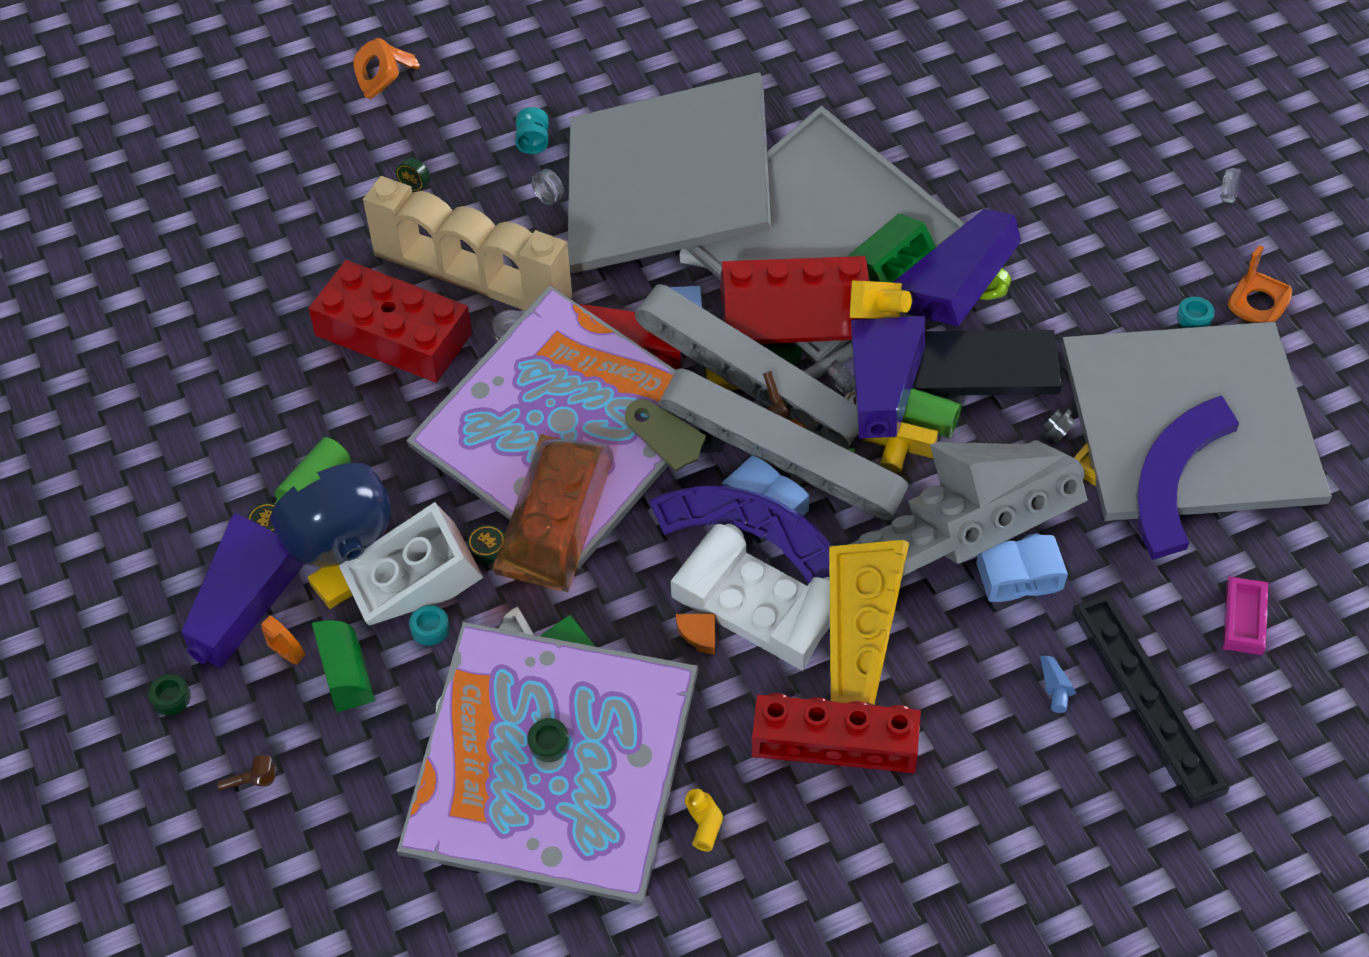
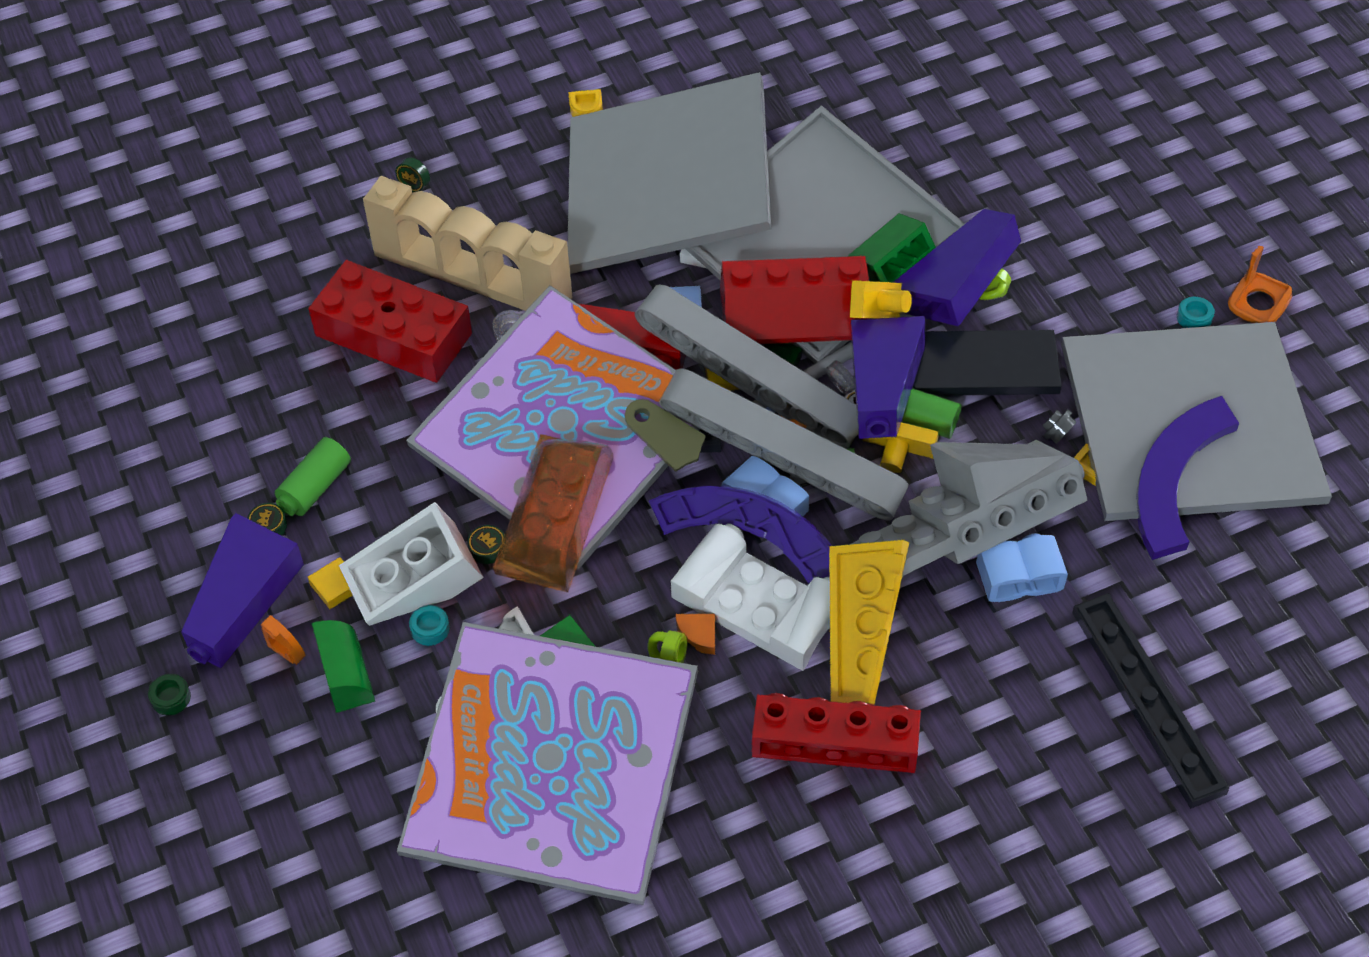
(261, 774): reddish brown hand -> none
(333, 516): dark blue cylinder -> none
(388, 67): orange piece -> none
(532, 130): teal wheel -> none
(547, 186): clear tile -> none
(548, 740): dark green tile -> none
(585, 102): none -> yellow tile
(673, 646): none -> lime tile
(706, 815): yellow arm -> none
(779, 406): reddish brown hand -> none
(1056, 684): medium blue bar -> none
(1230, 185): clear tile -> none
(1245, 615): dark pink tile -> none

